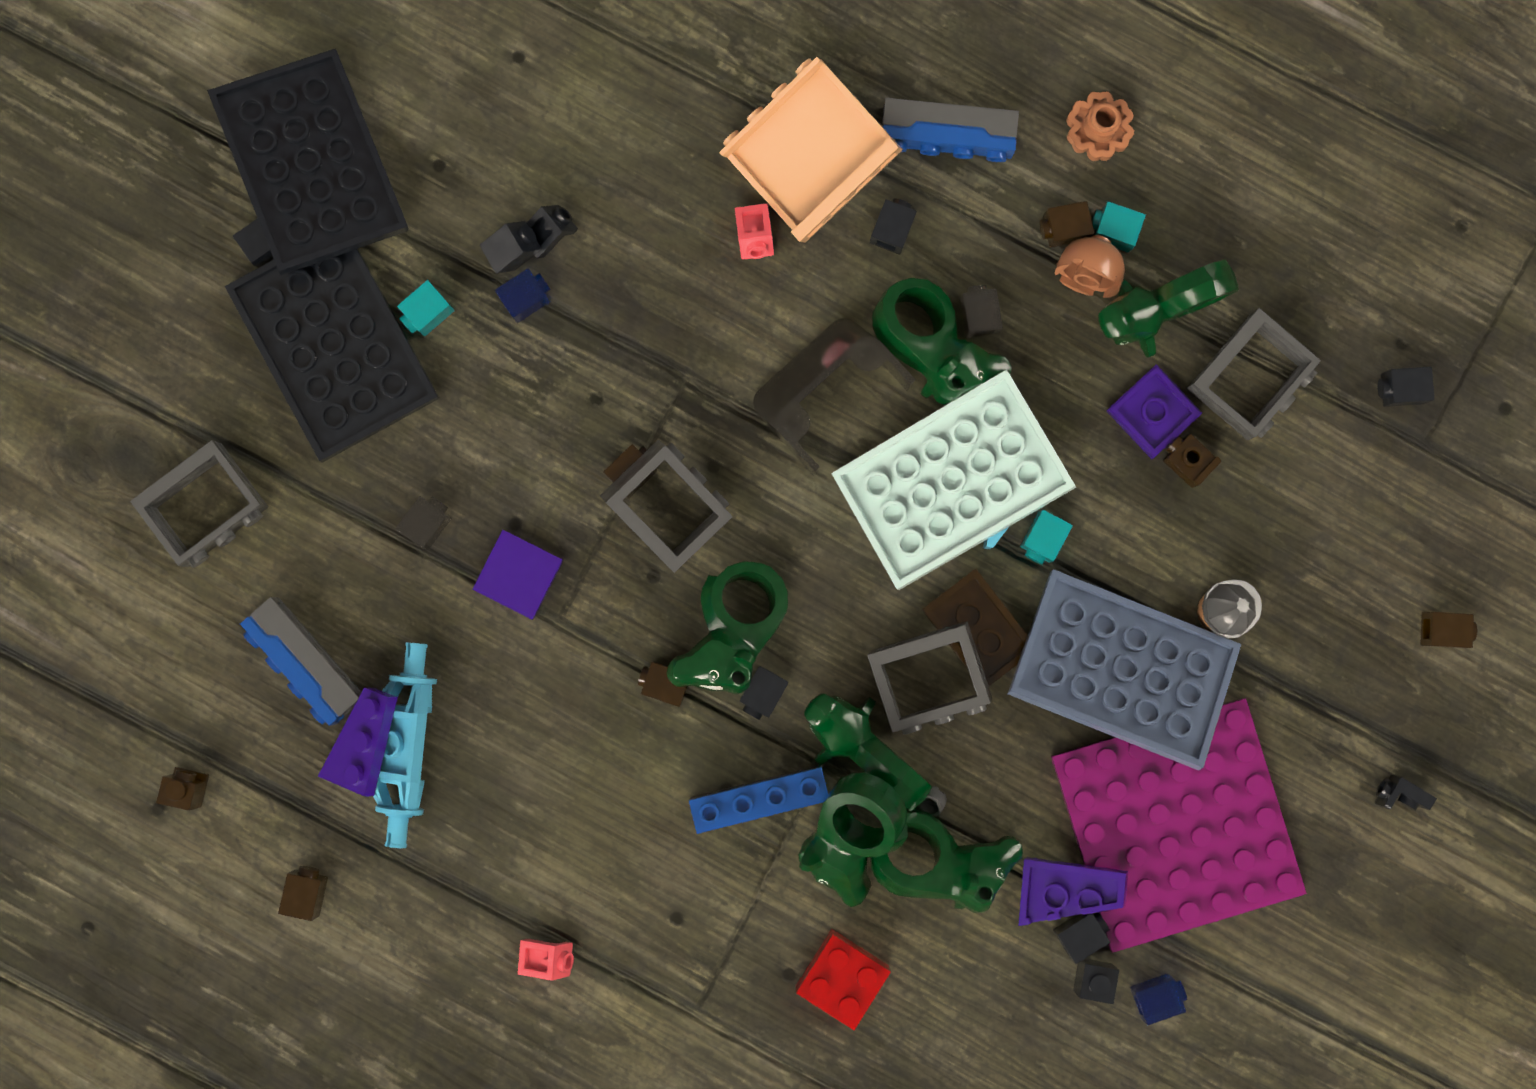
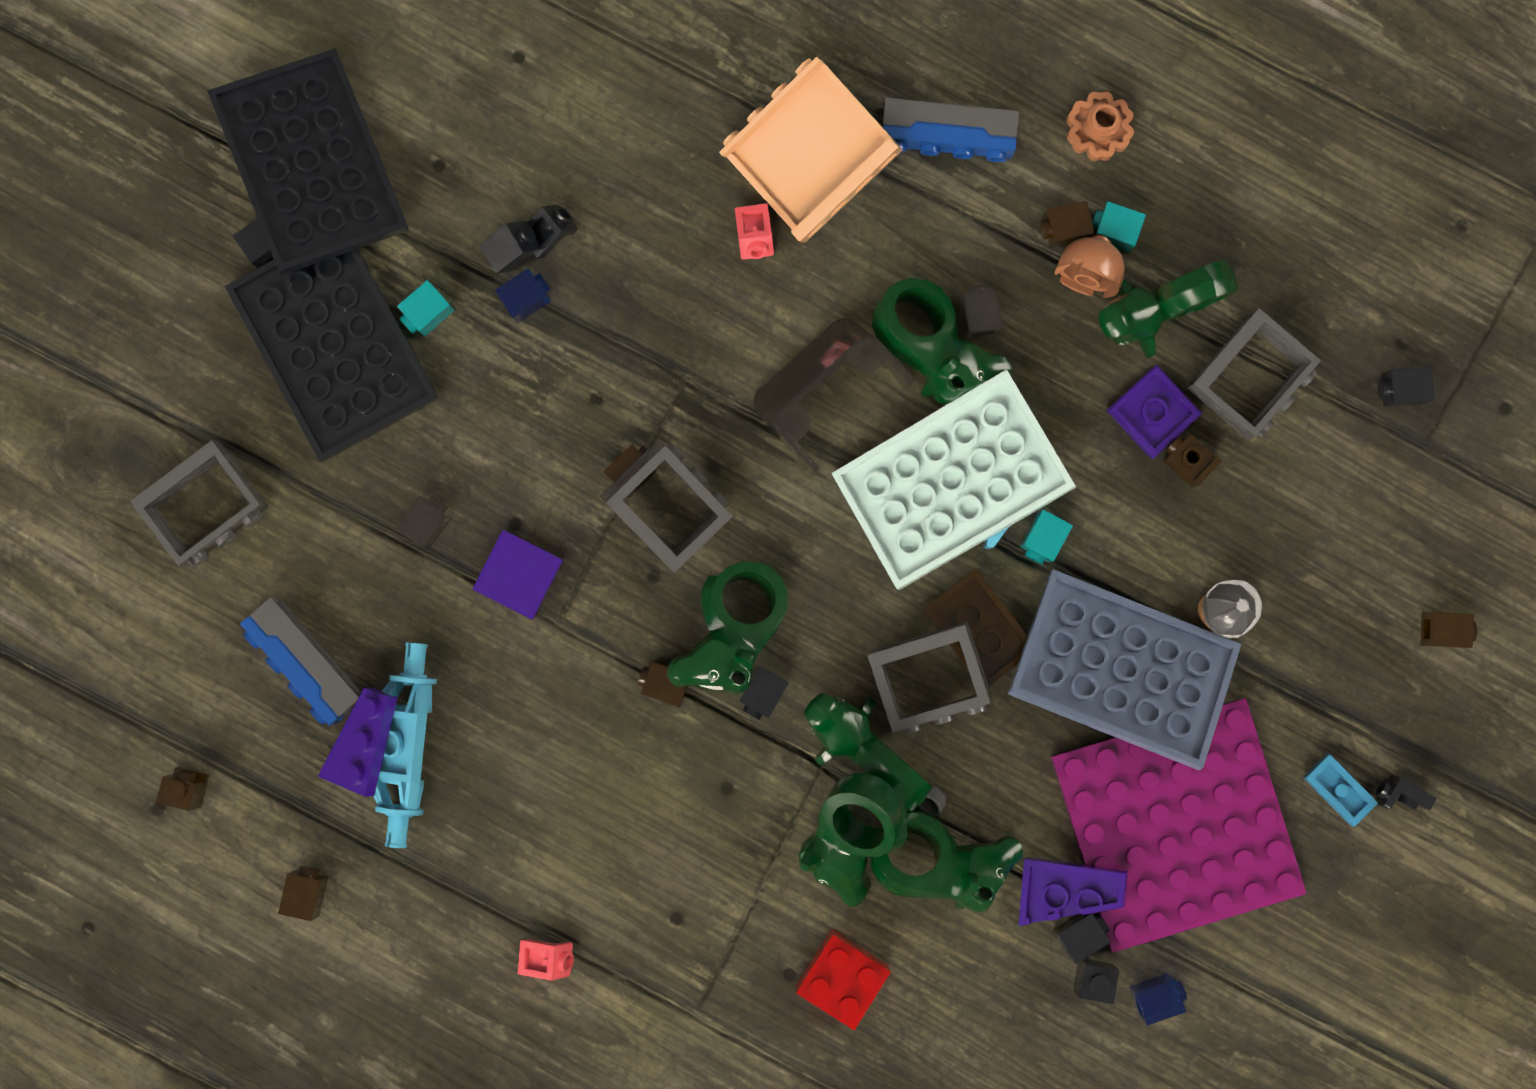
(758, 799): blue piece -> none
(893, 225): black brick -> none
(1340, 790): none -> dark azure plate

